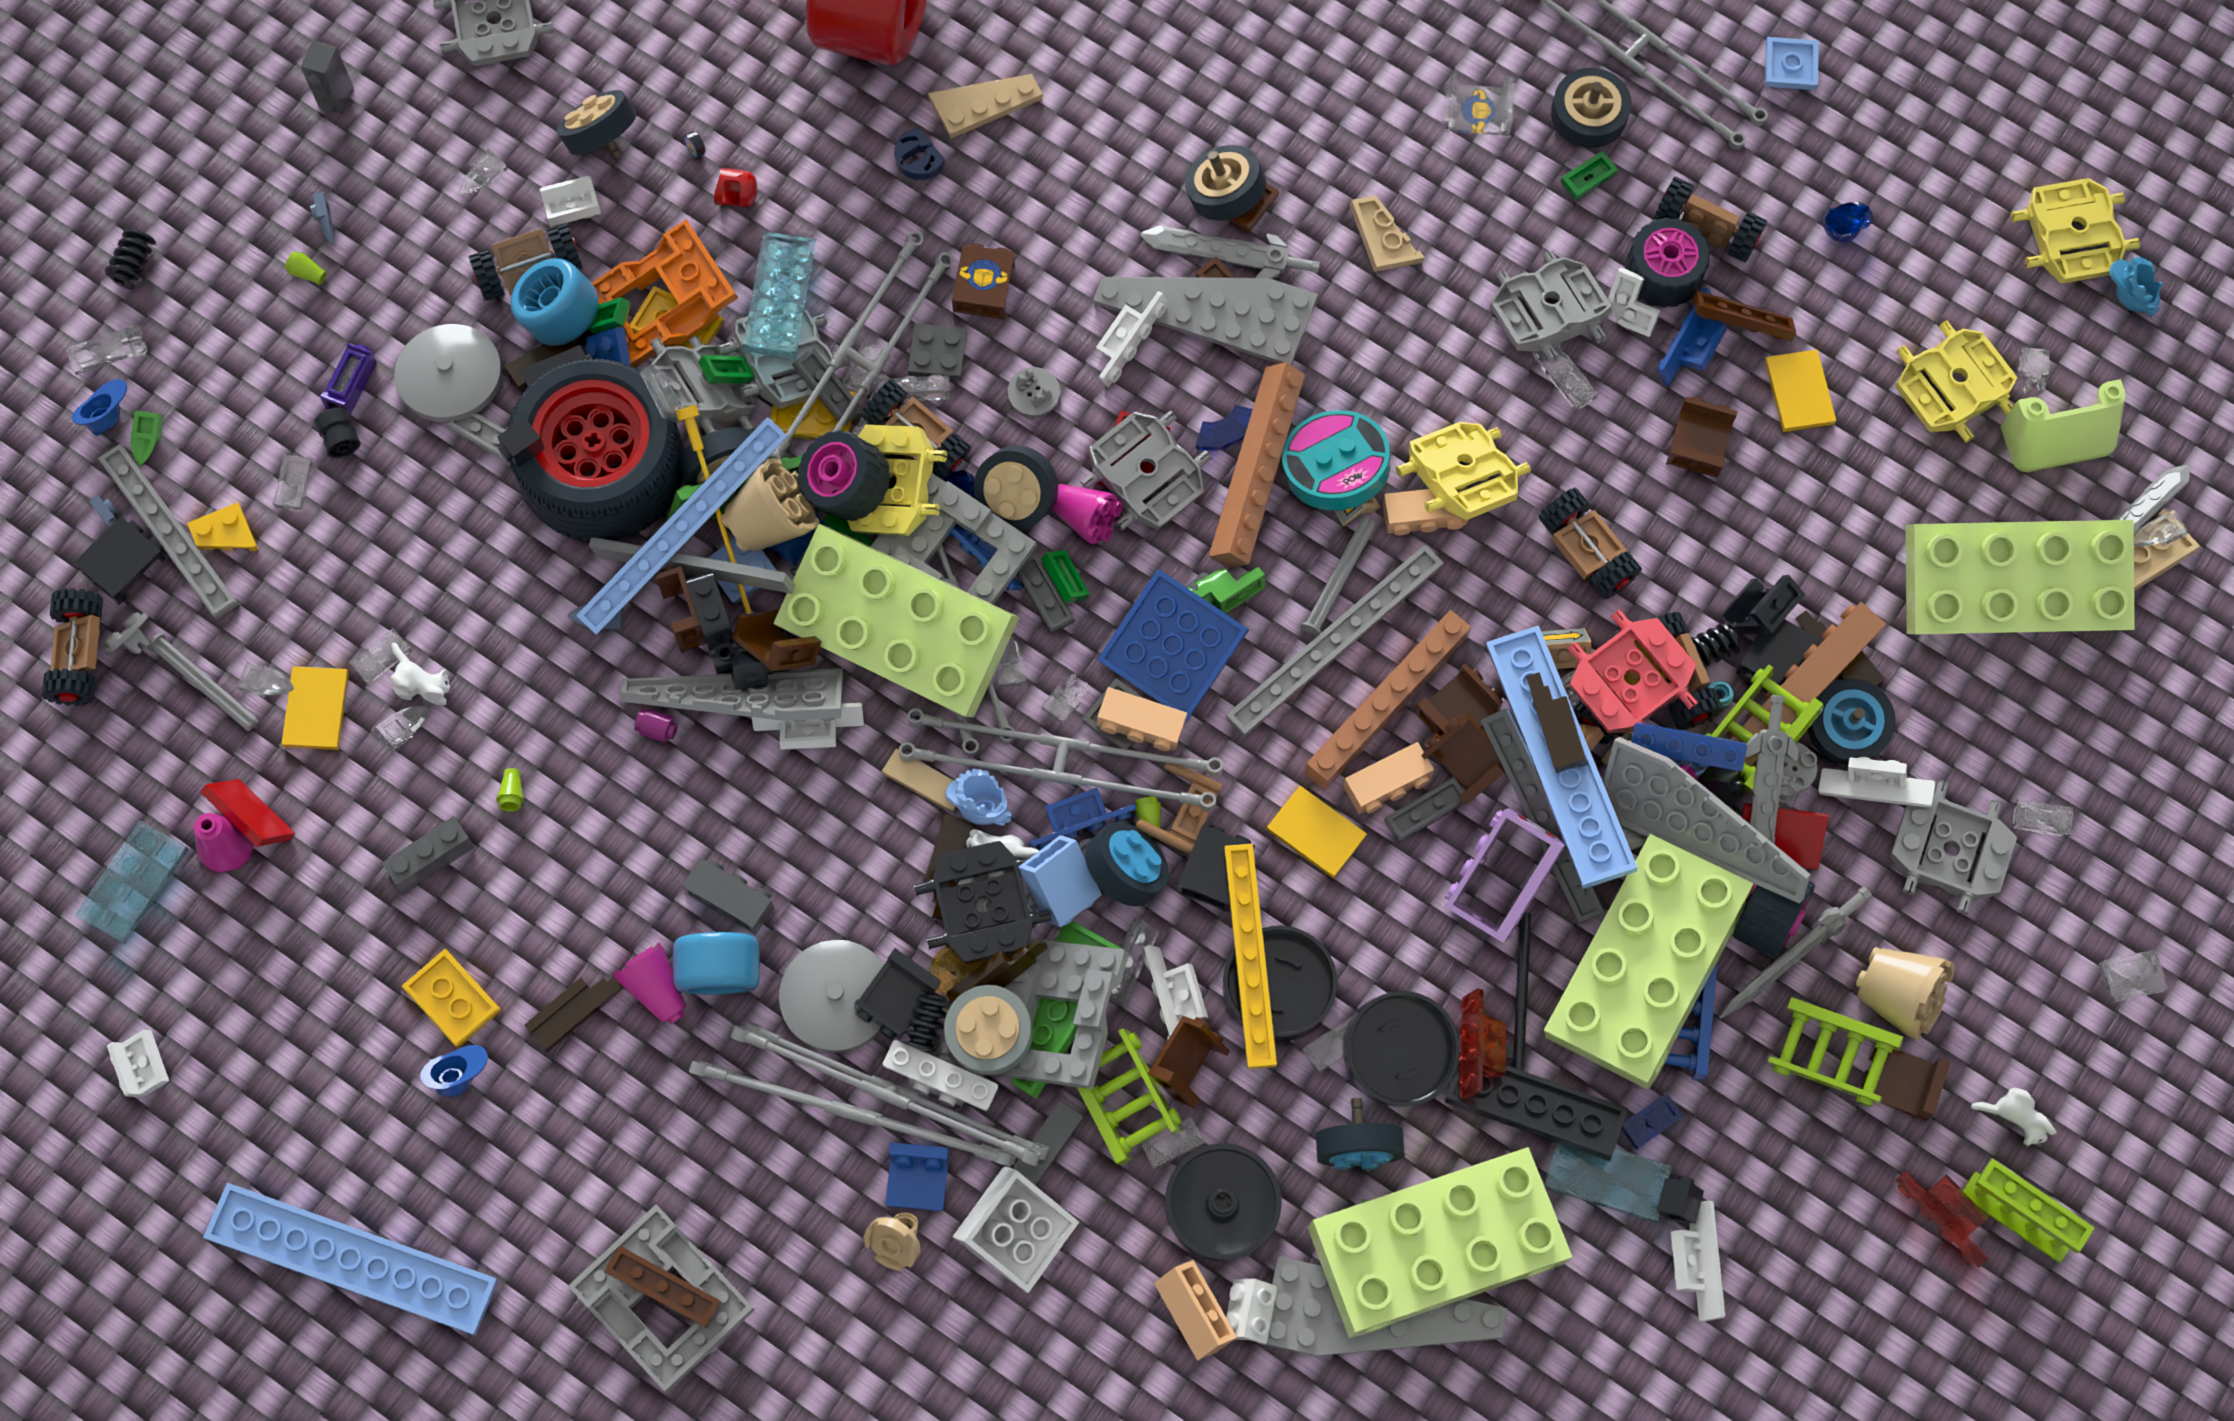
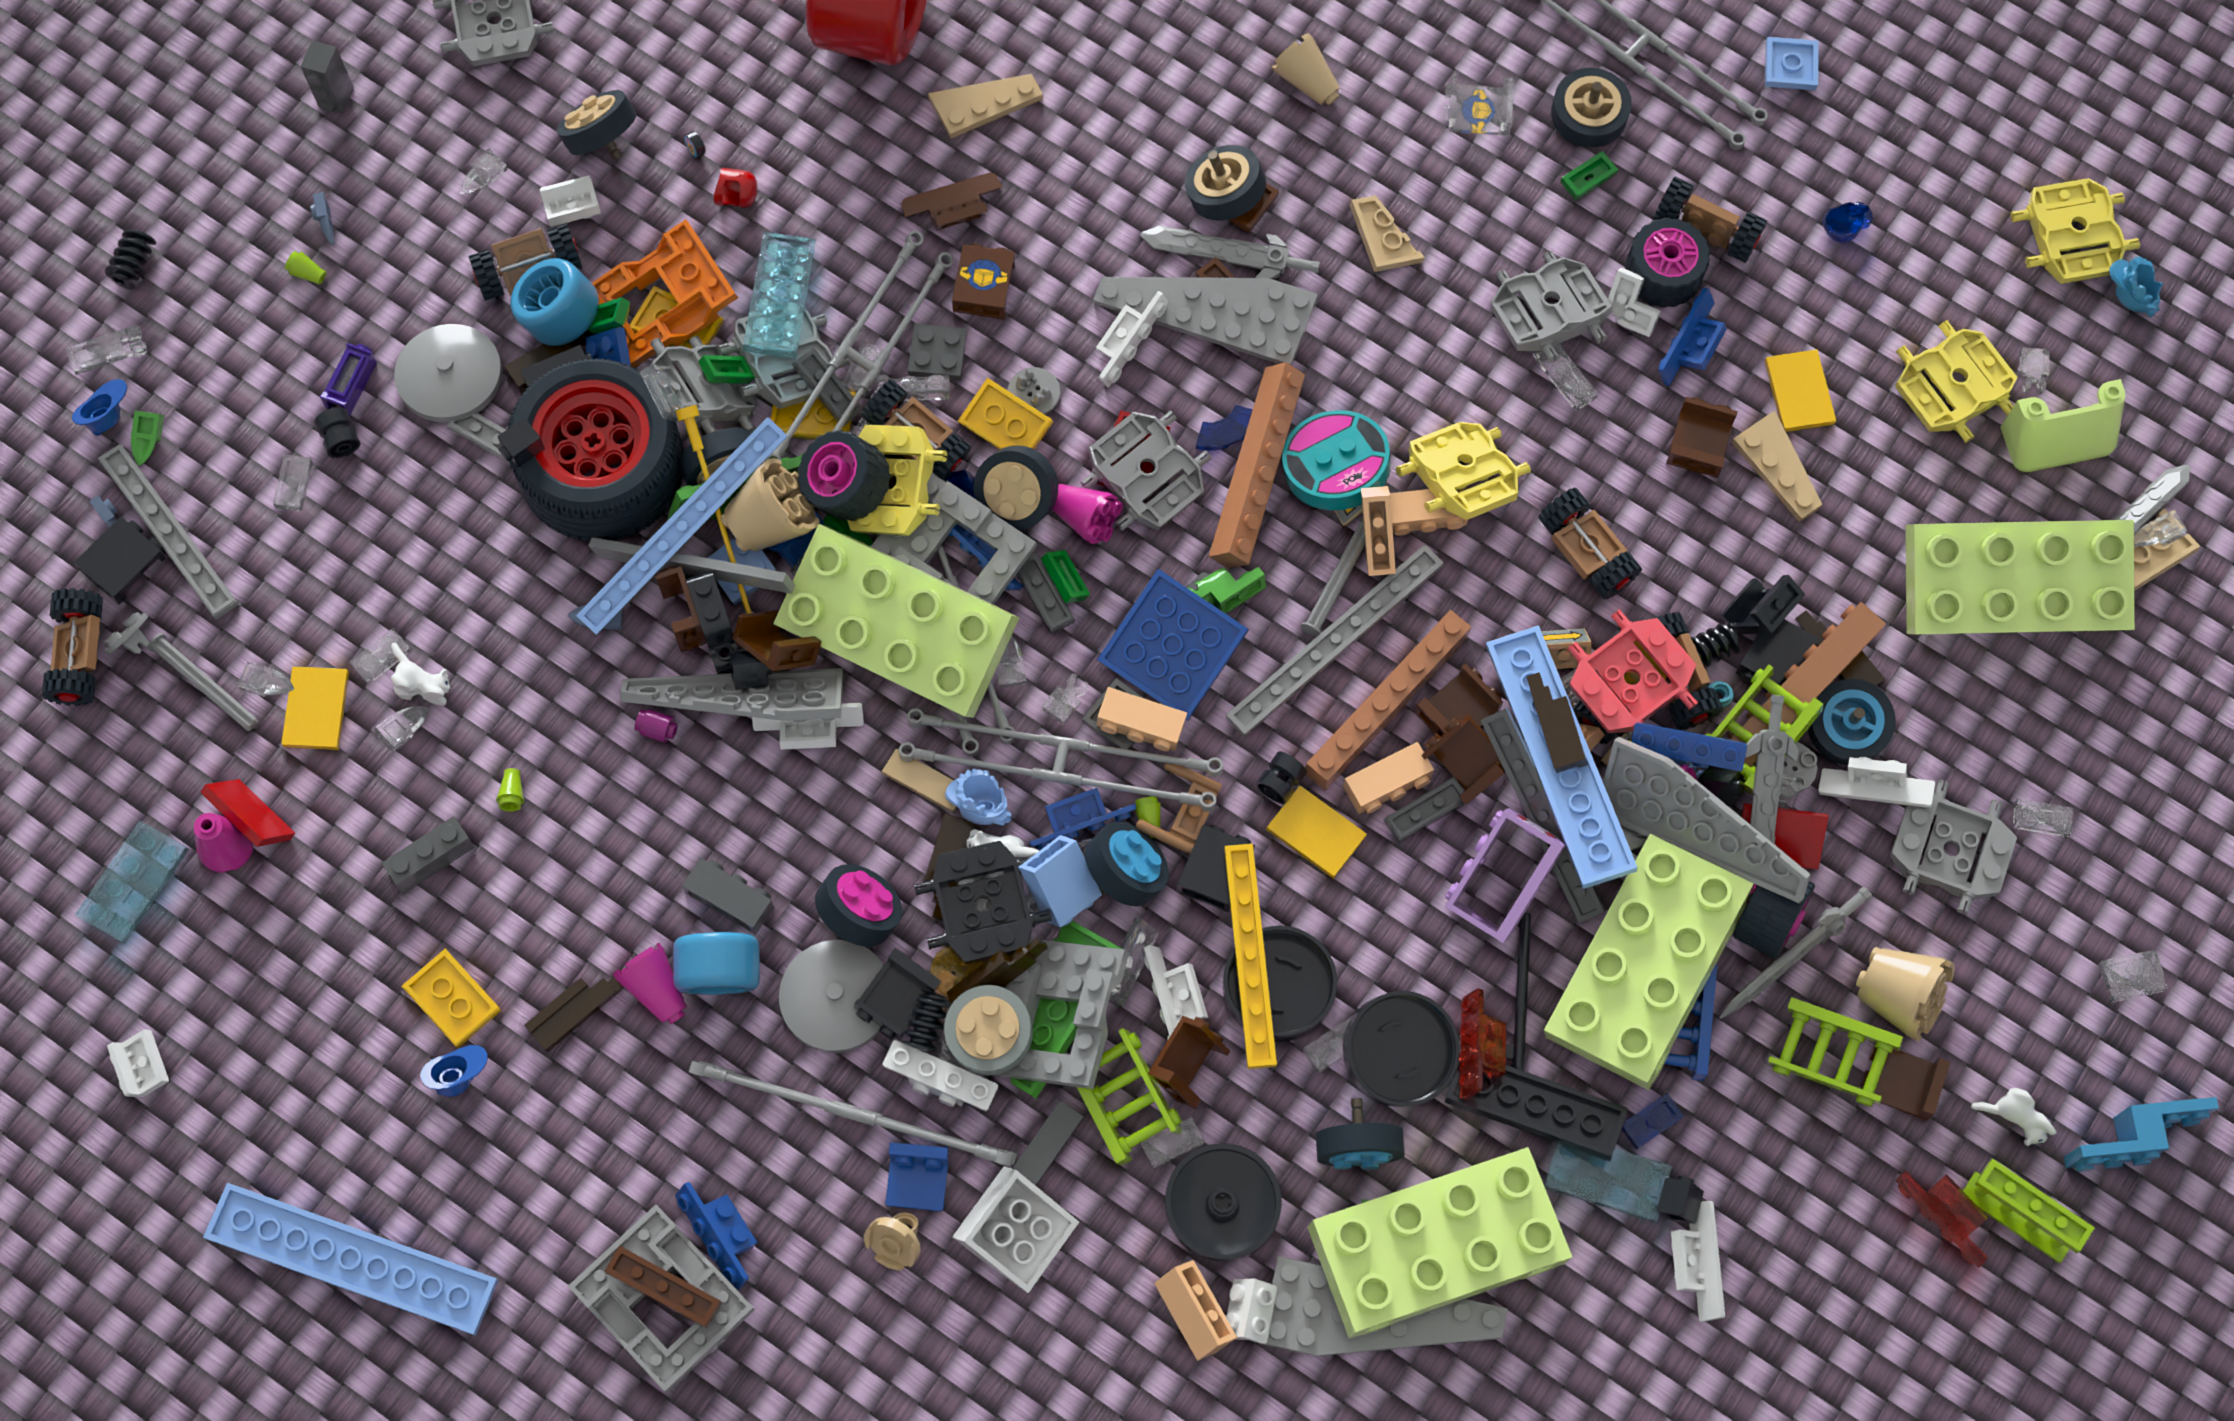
(223, 530): yellow wing -> none
(720, 1230): none -> blue bracket
(858, 905): none -> black wheel
(887, 1091): light grey bar -> none
(910, 144): dark blue piece -> none
(953, 202): none -> reddish brown plate
(1004, 418): none -> yellow tile
(1283, 775): none -> black wheel
(1308, 71): none -> tan cone
(1378, 531): none -> light nougat brick
(1744, 315): reddish brown plate -> none
(1777, 463): none -> tan wing
(2141, 1134): none -> dark azure bracket

